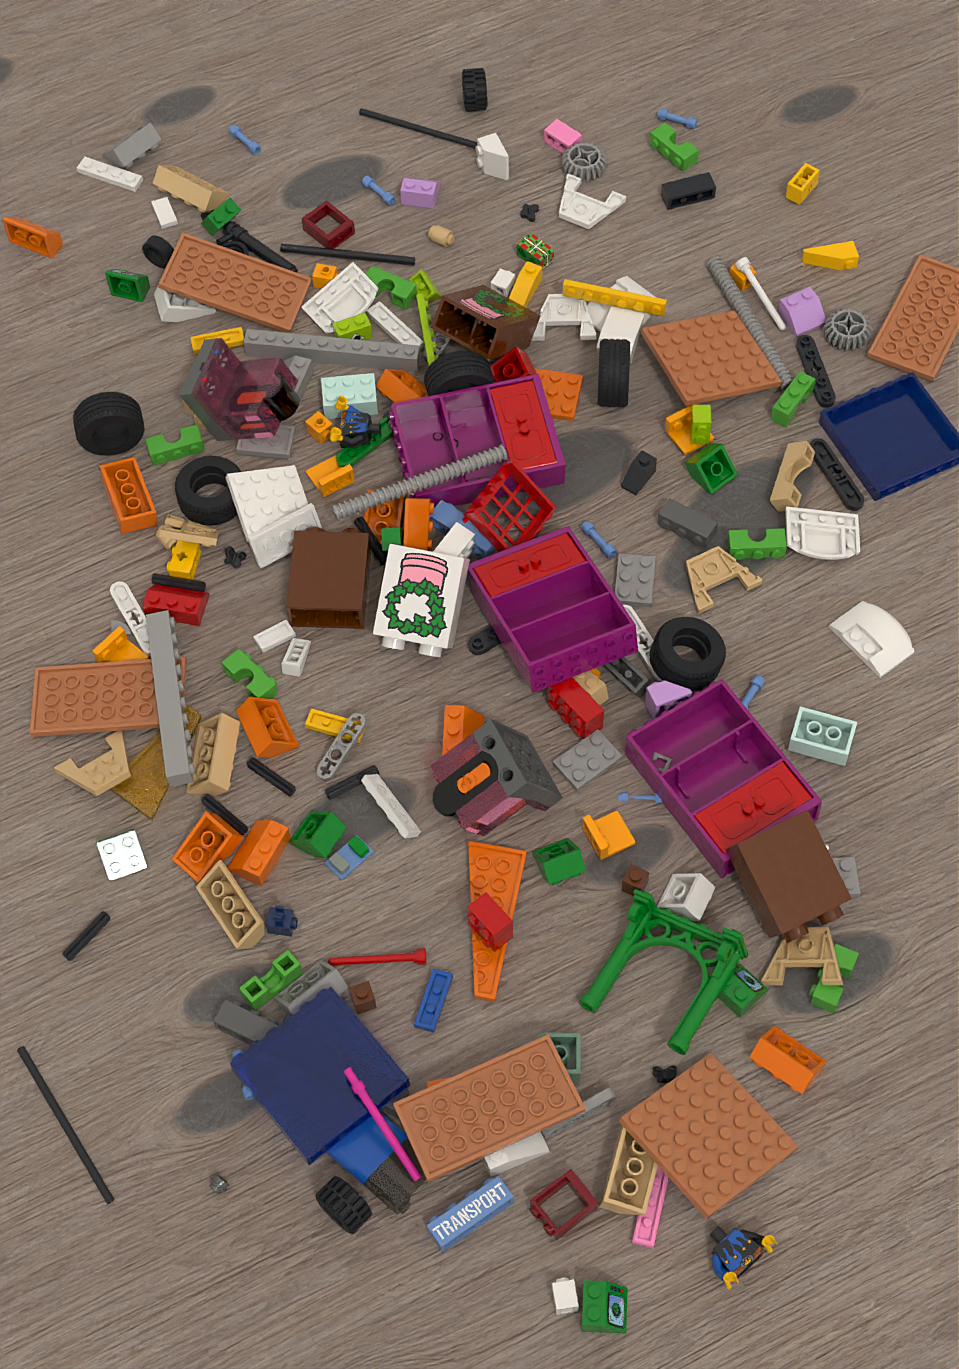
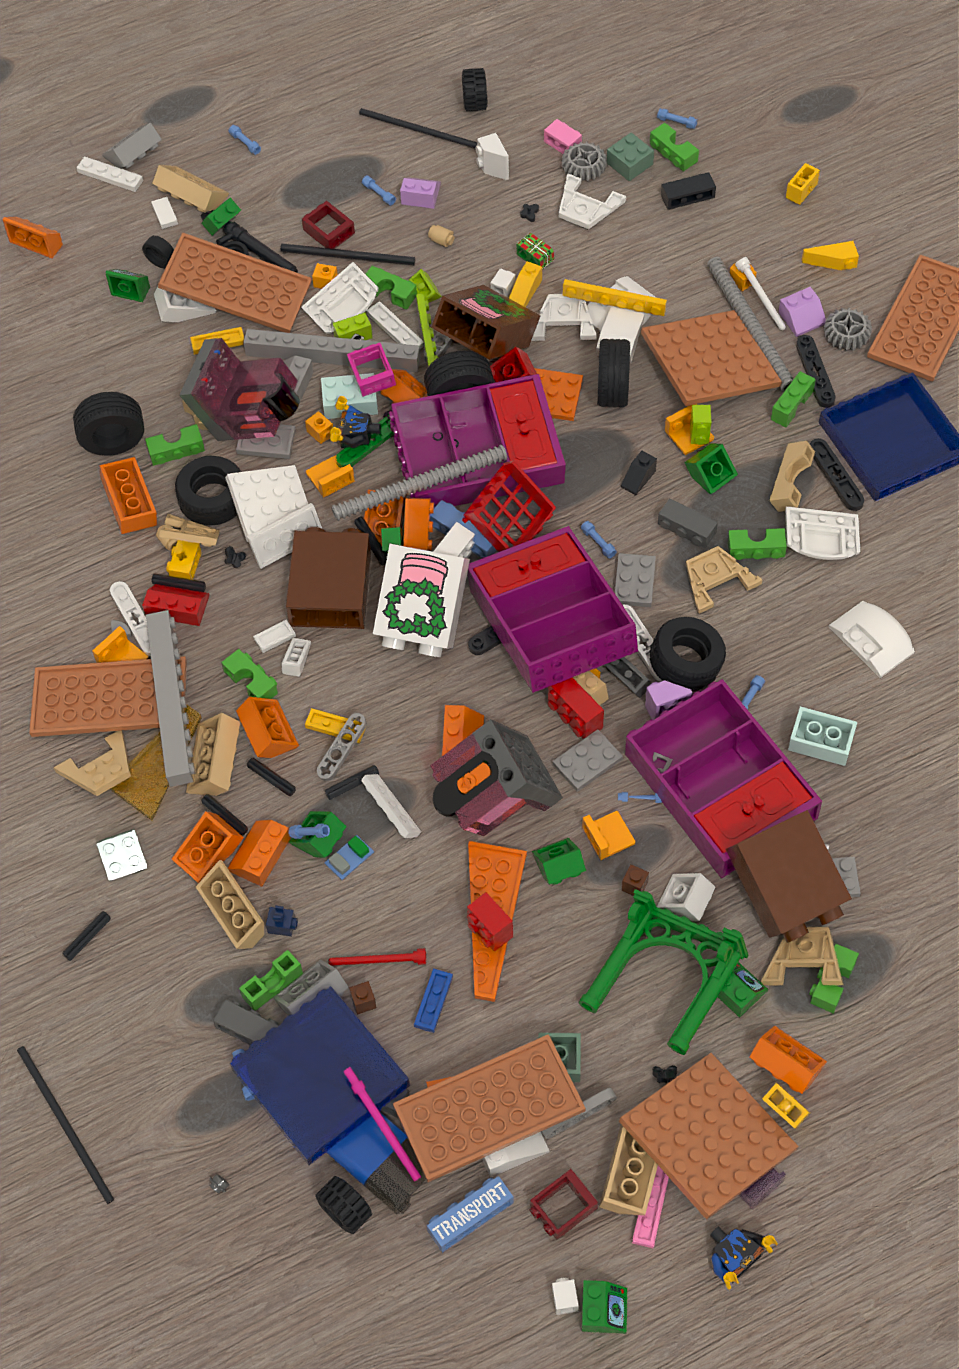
(319, 830): none -> medium blue bar
(376, 382): none -> dark pink window
(630, 156): none -> sand green brick
(762, 1188): none -> panel
(786, 1105): none -> yellow brick

